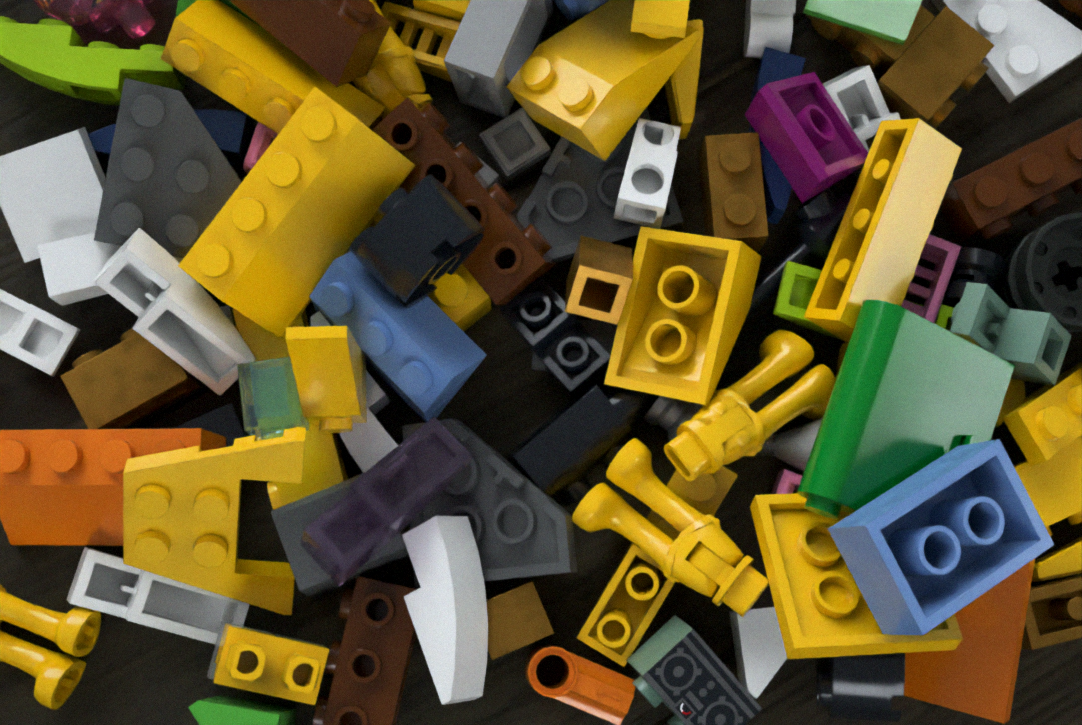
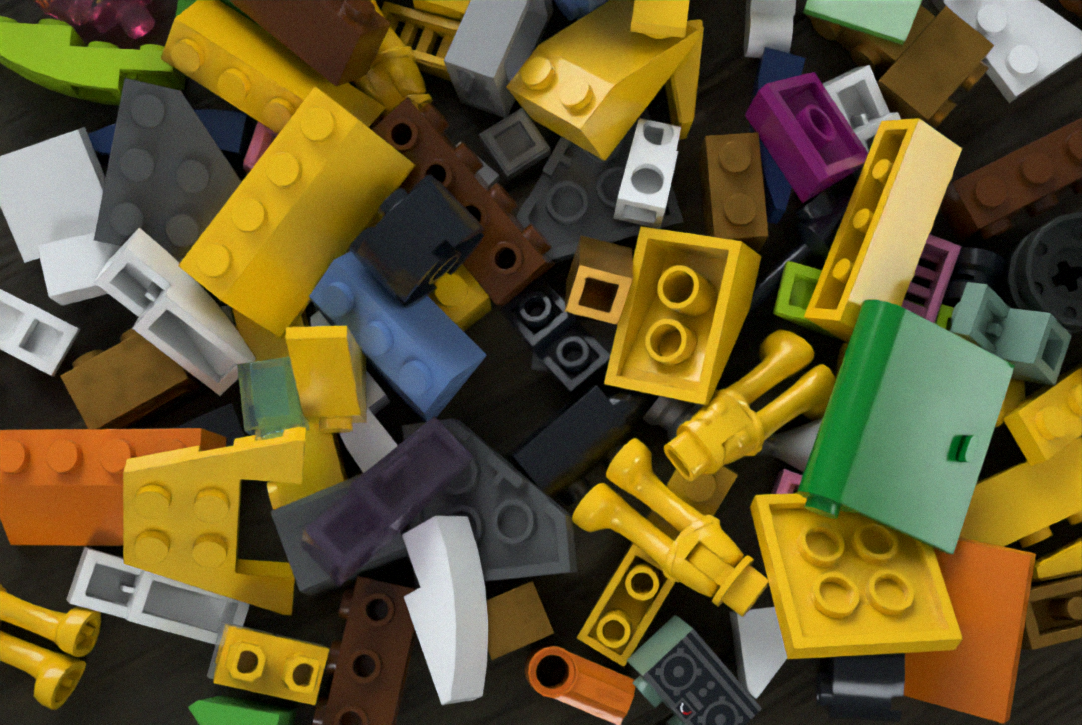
(941, 538): medium blue brick -> none

